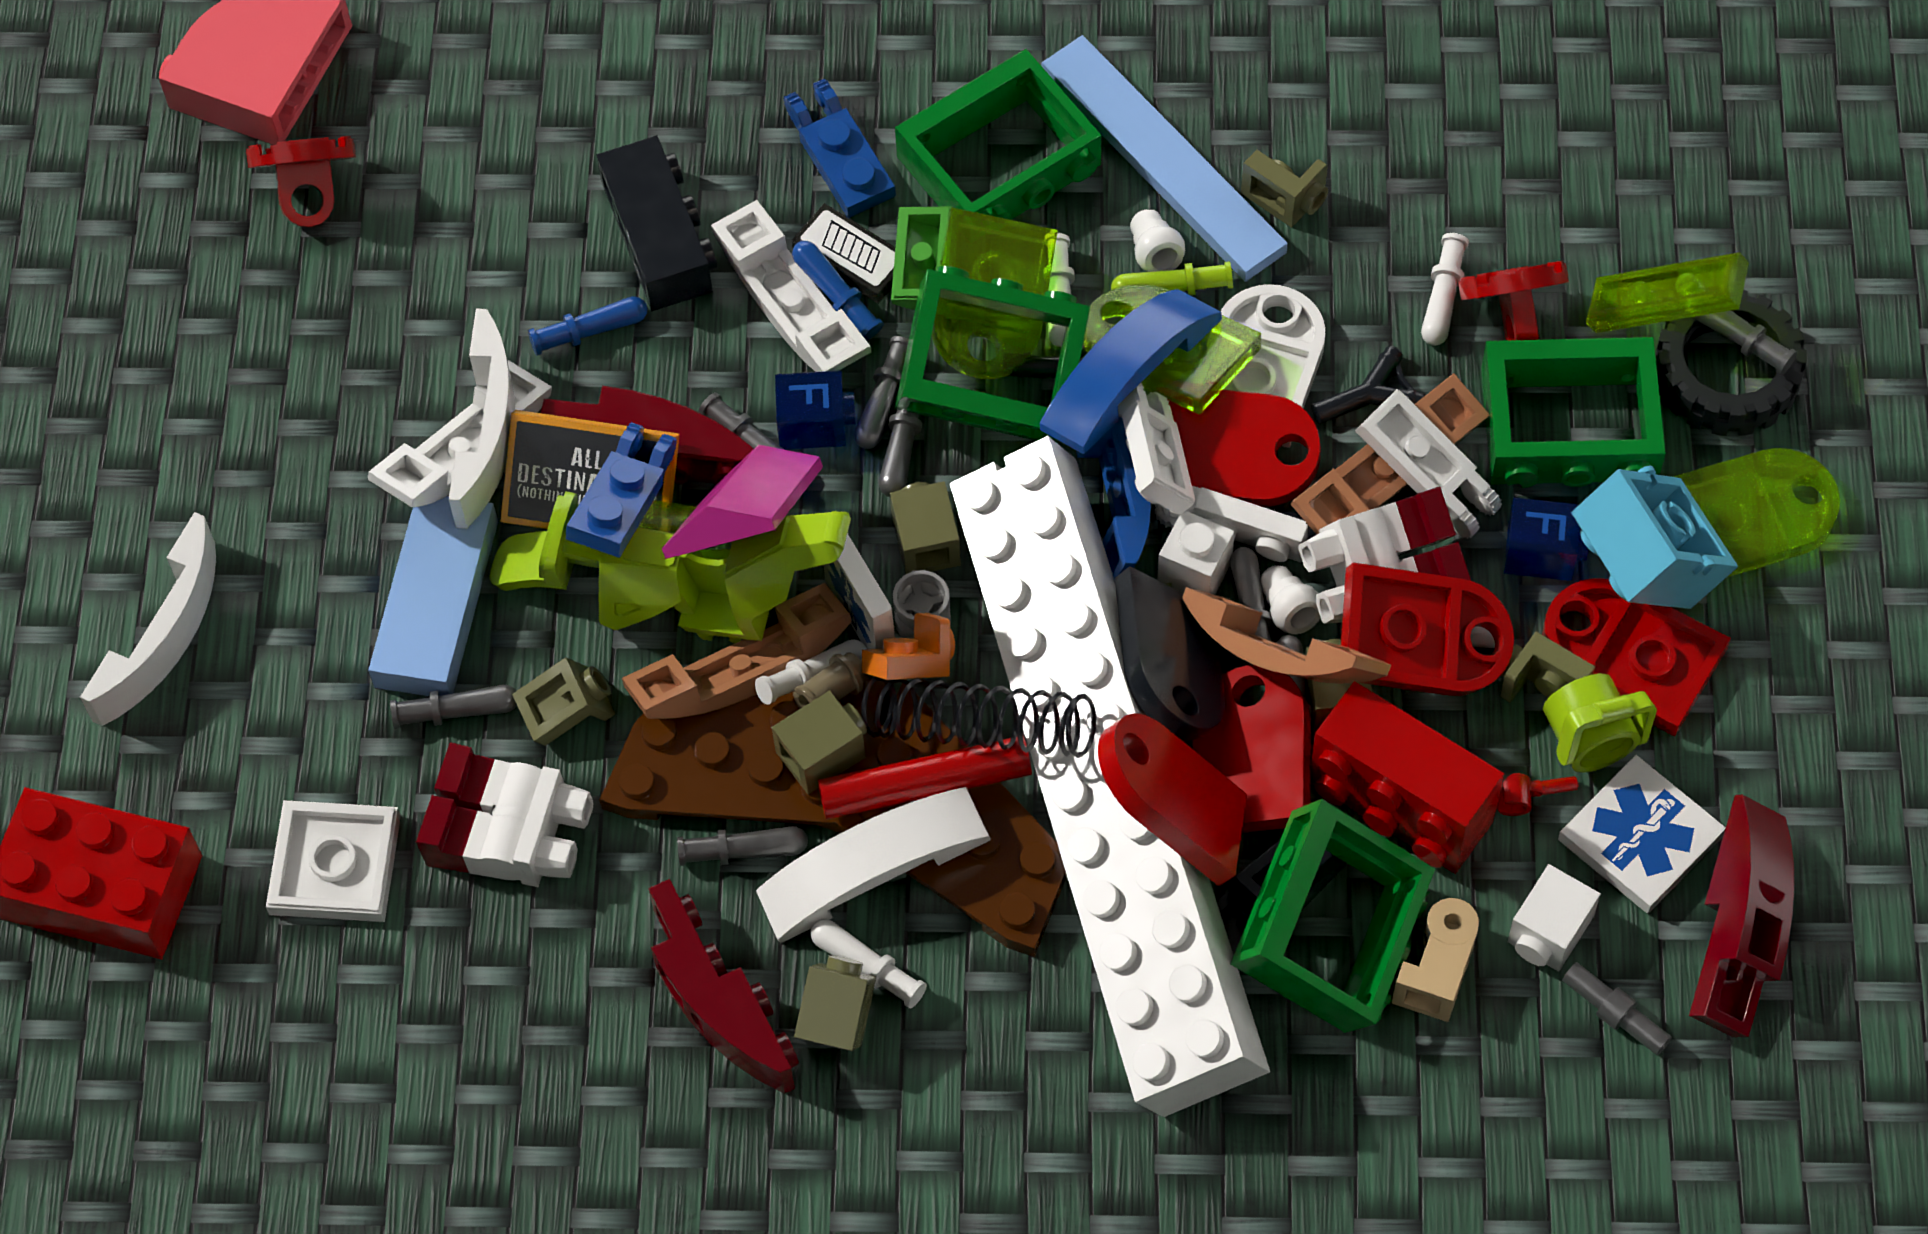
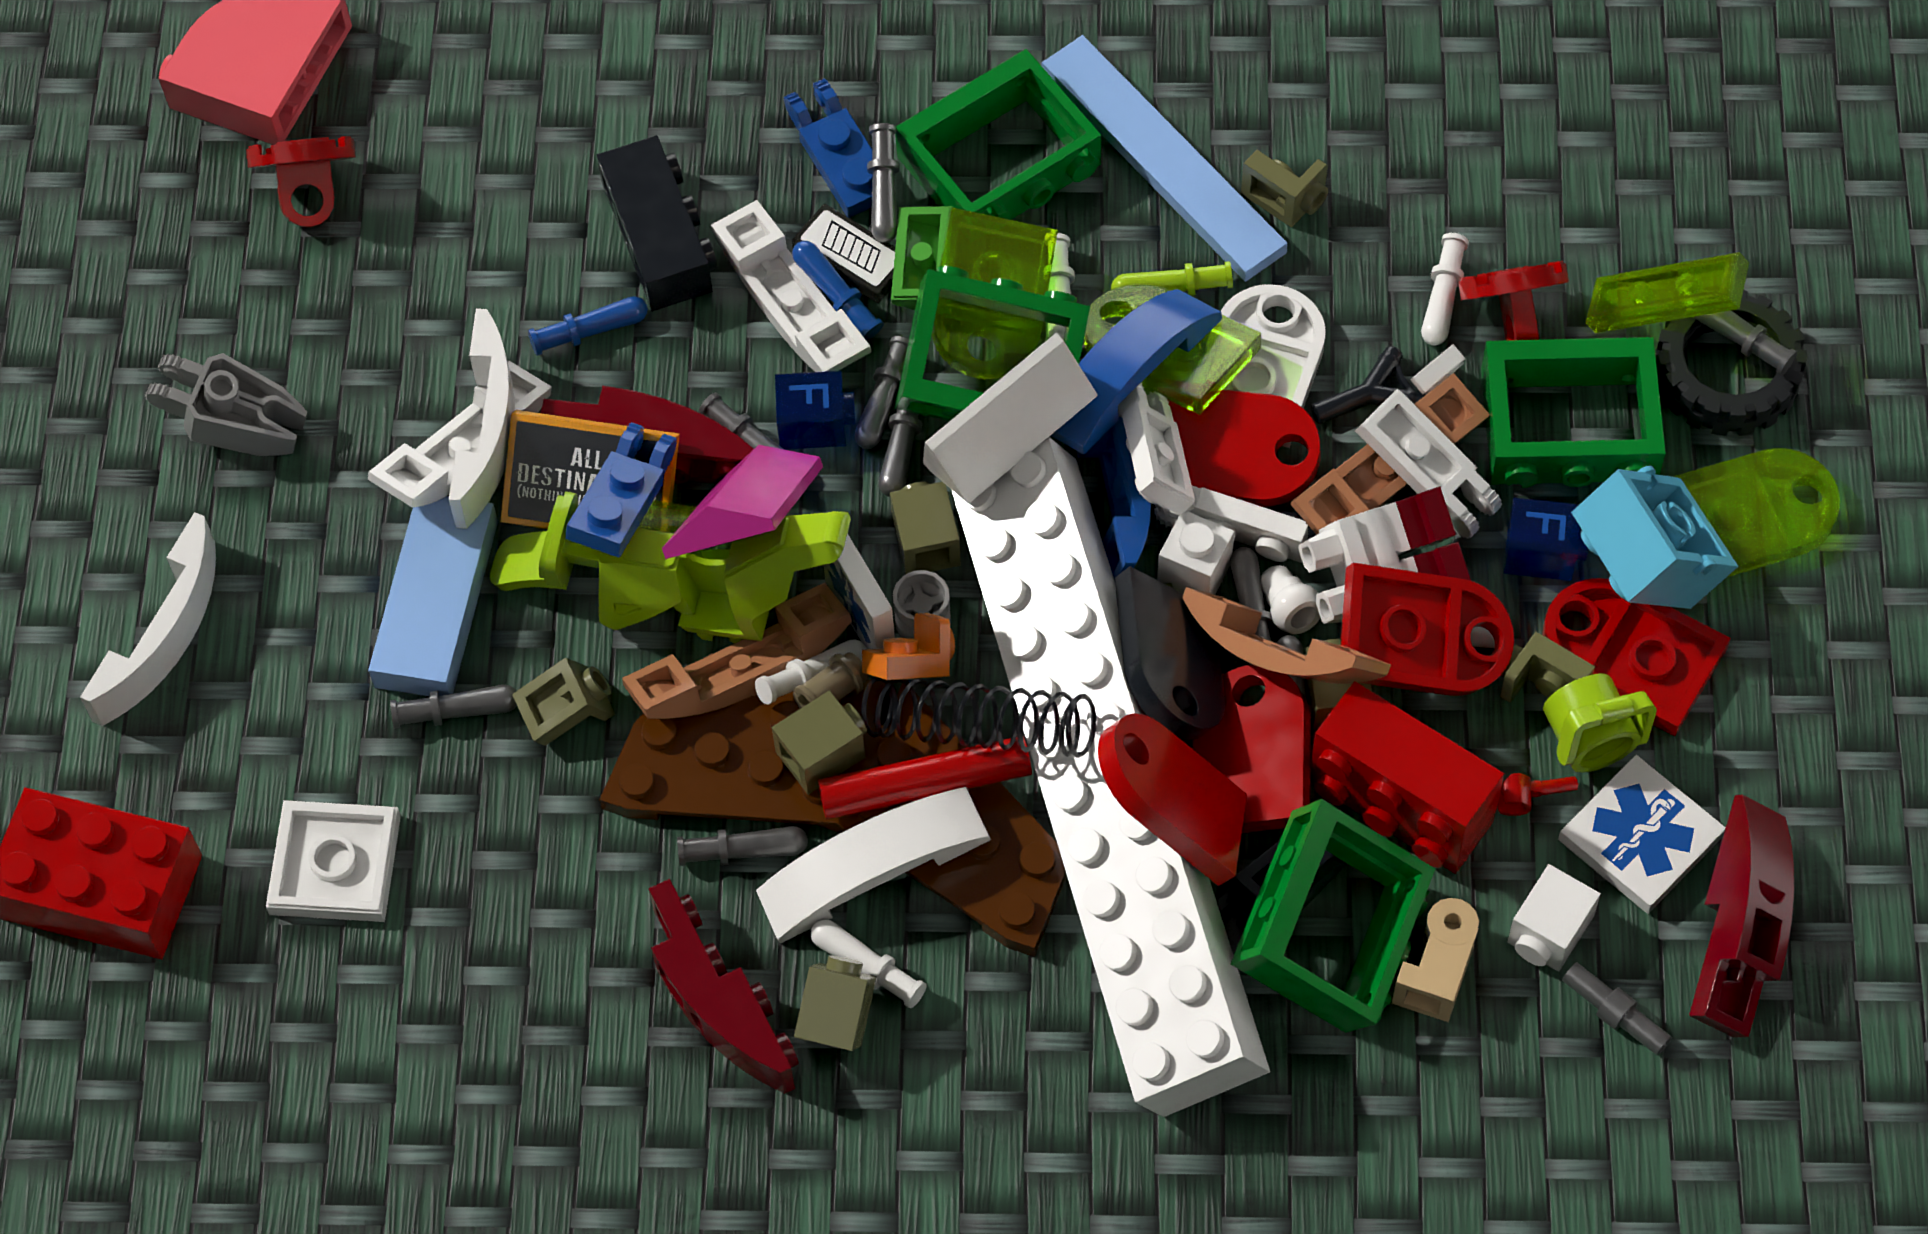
(229, 405): none -> light grey hinge
(501, 819): white hips -> none
(883, 168): none -> flat silver piece
(1009, 420): none -> white slope
(1156, 243): white piece -> none
(1438, 370): none -> white tile

